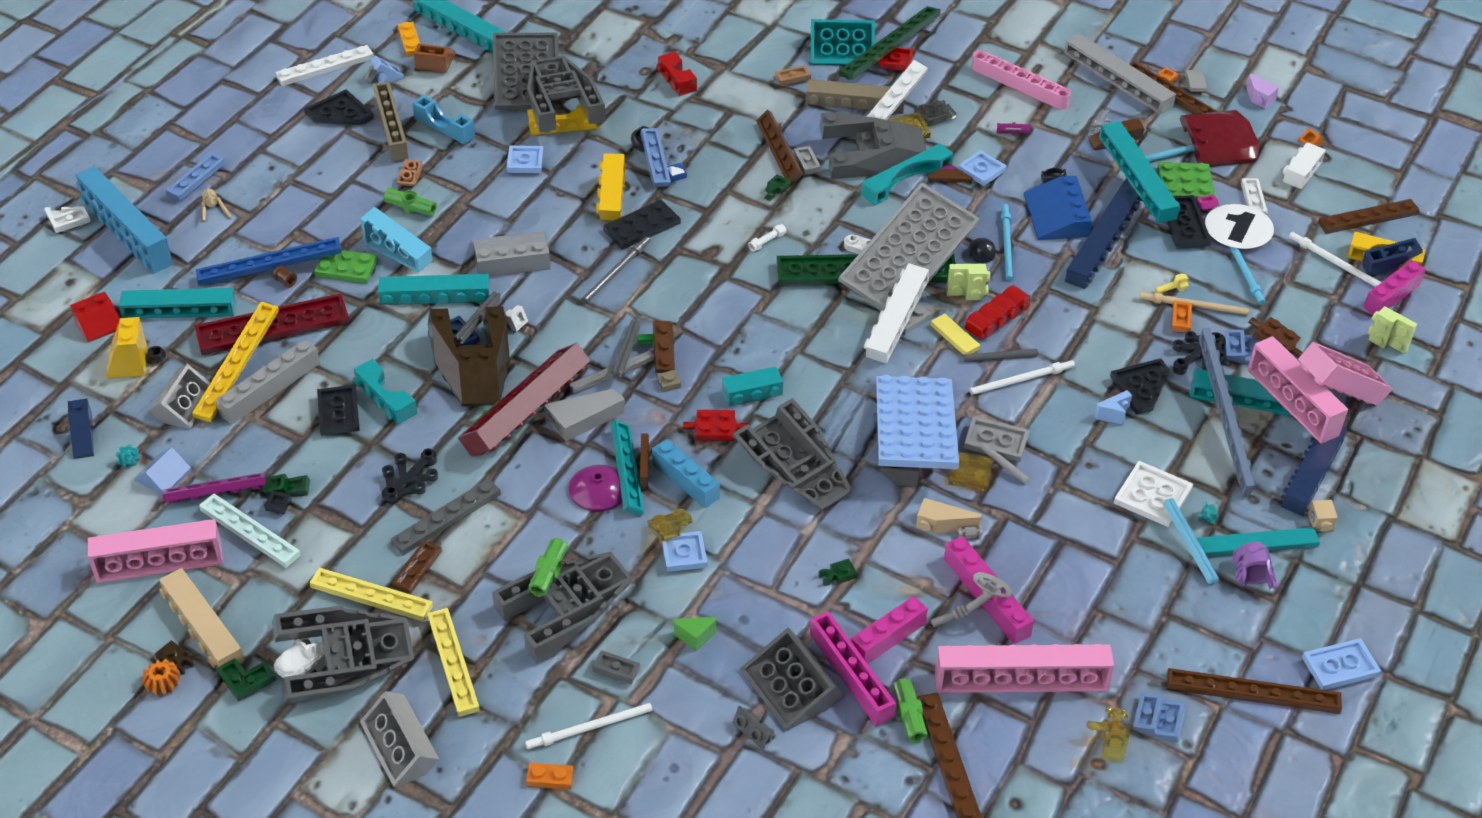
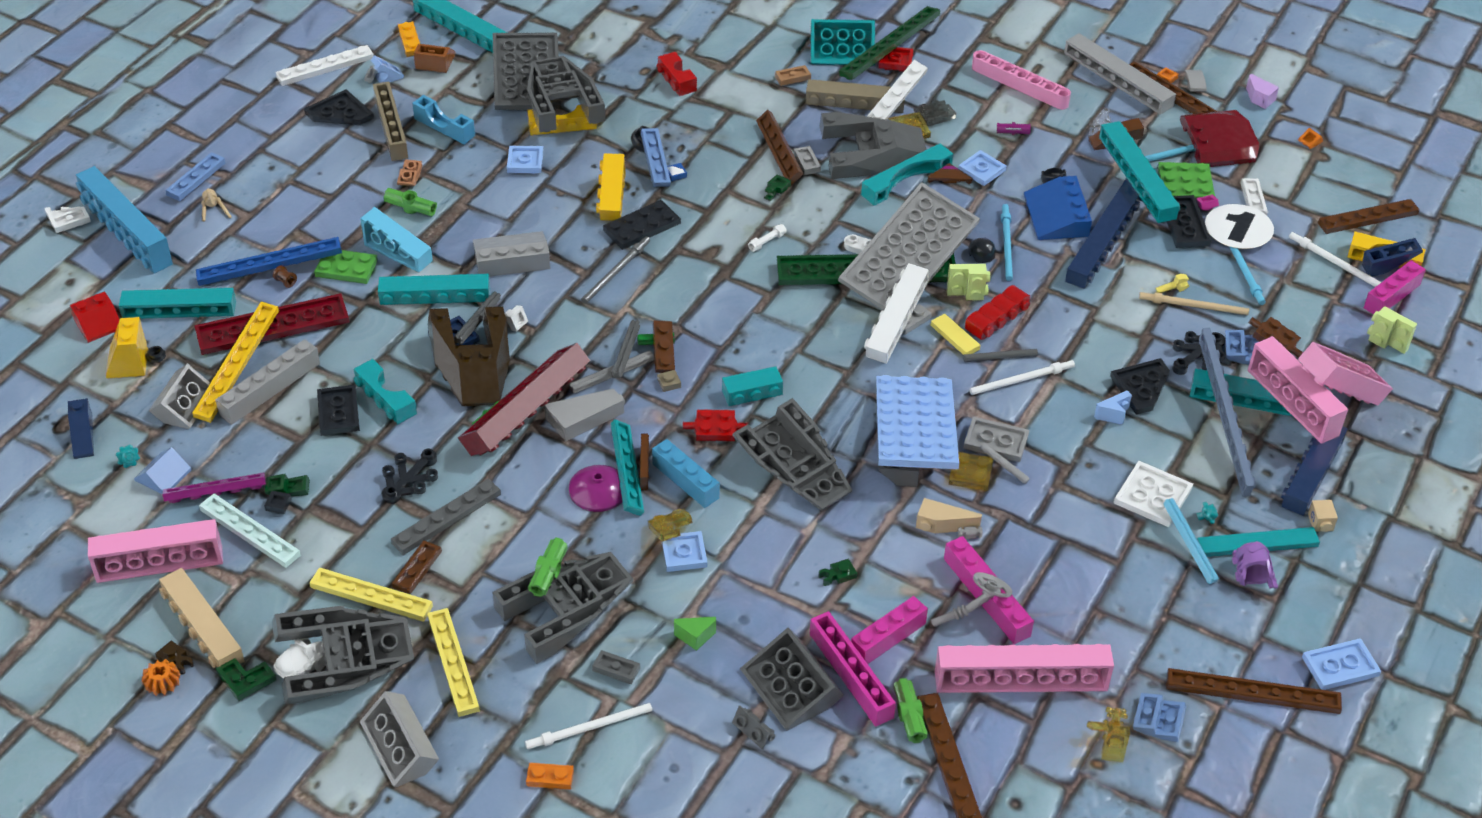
(1181, 316): orange plate -> none
(1303, 165): white brick -> none

